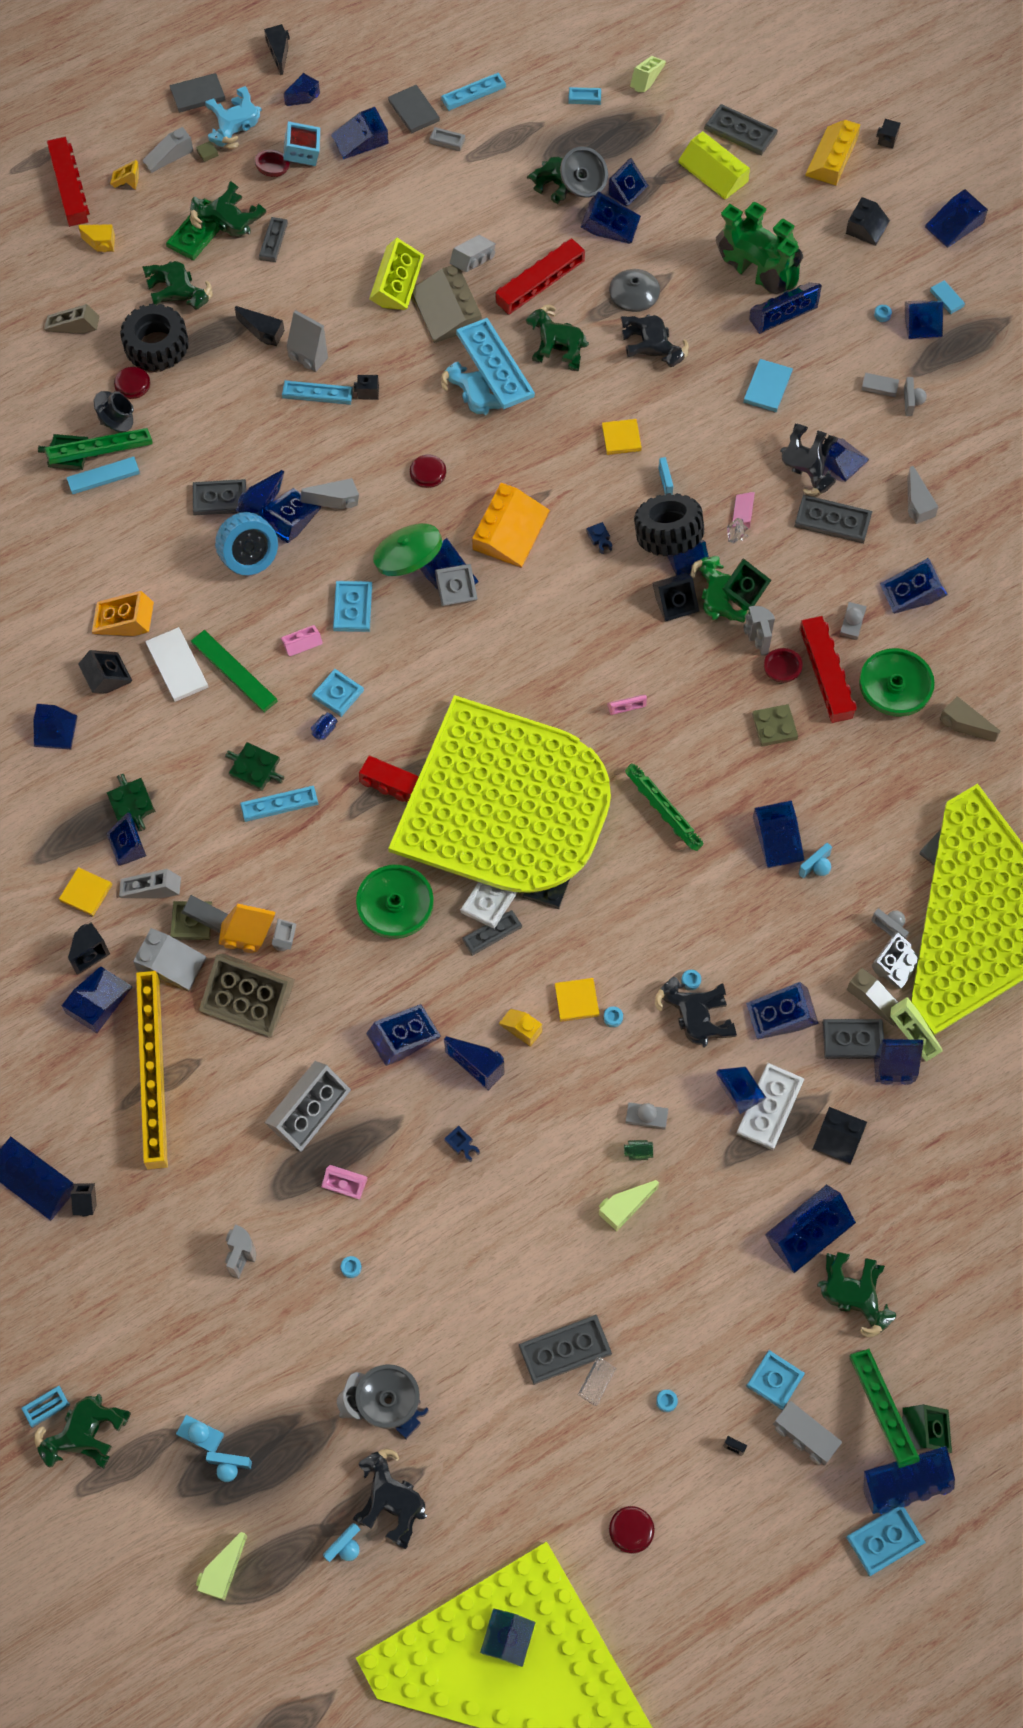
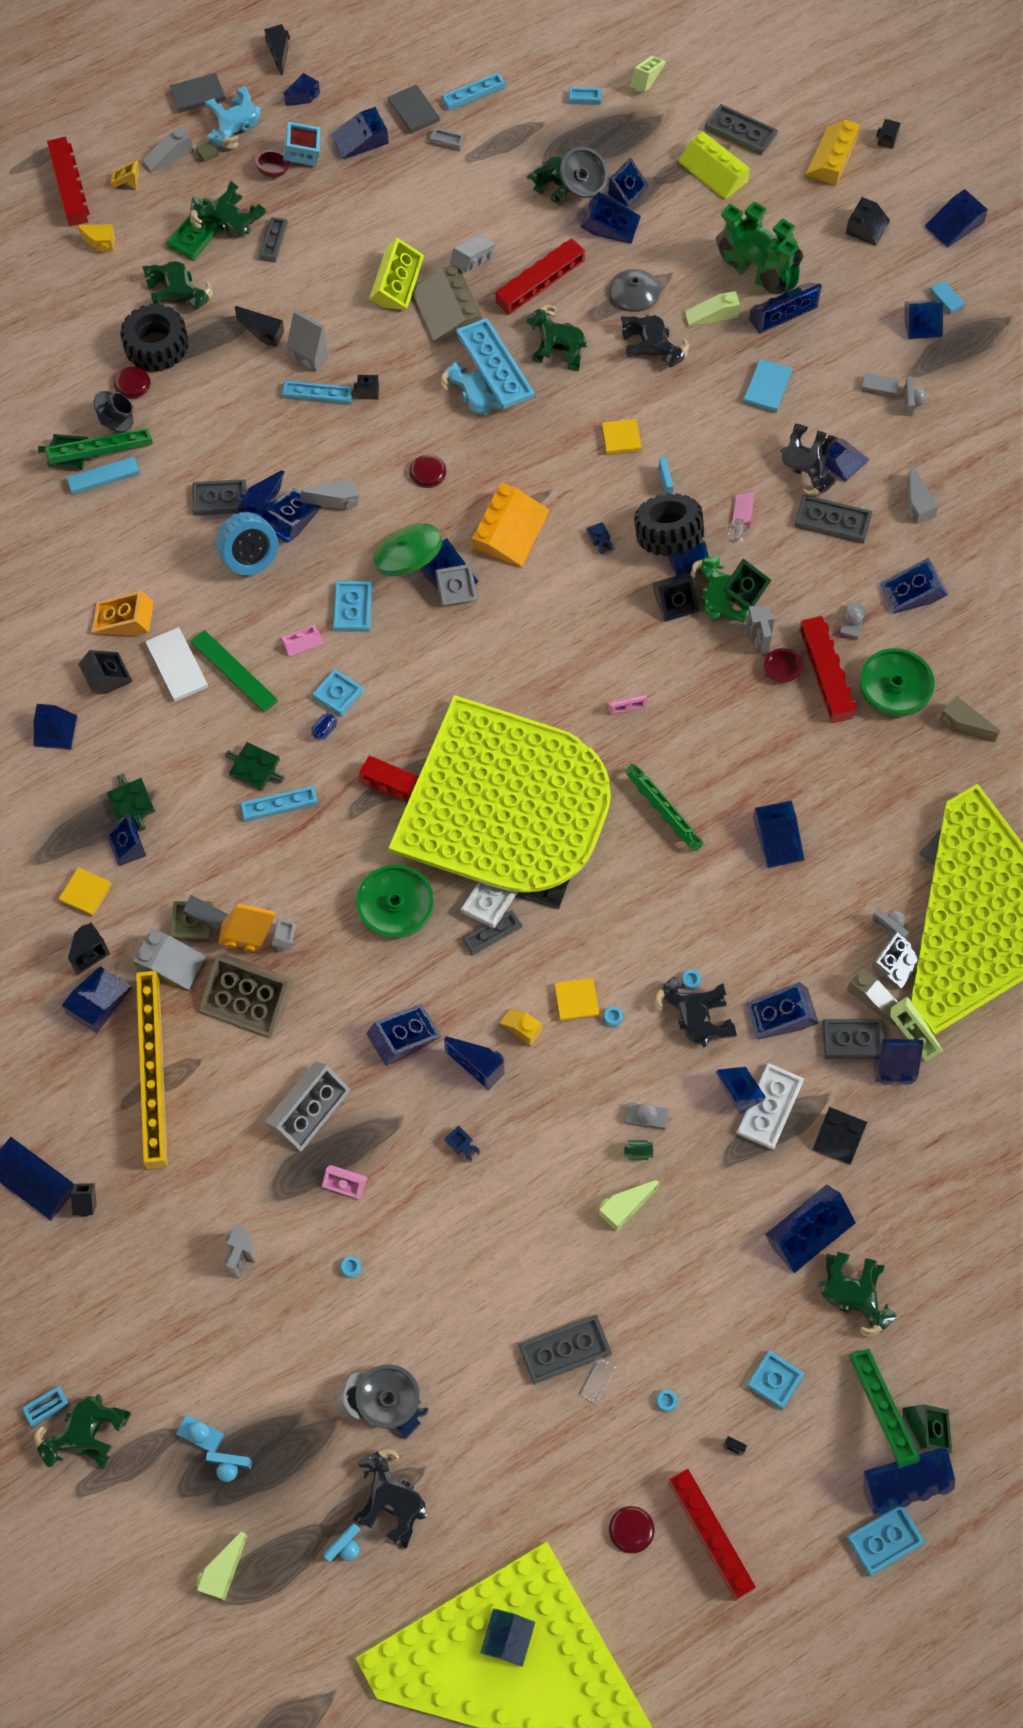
(74, 320): dark tan slope -> none
(151, 885): light grey slope -> none
(711, 1534): none -> red brick
(715, 309): none -> yellowish green slope
(775, 725): olive plate -> none
(806, 1433): light grey brick -> none
(817, 862): medium azure tile -> none
(882, 313): medium azure tile -> none

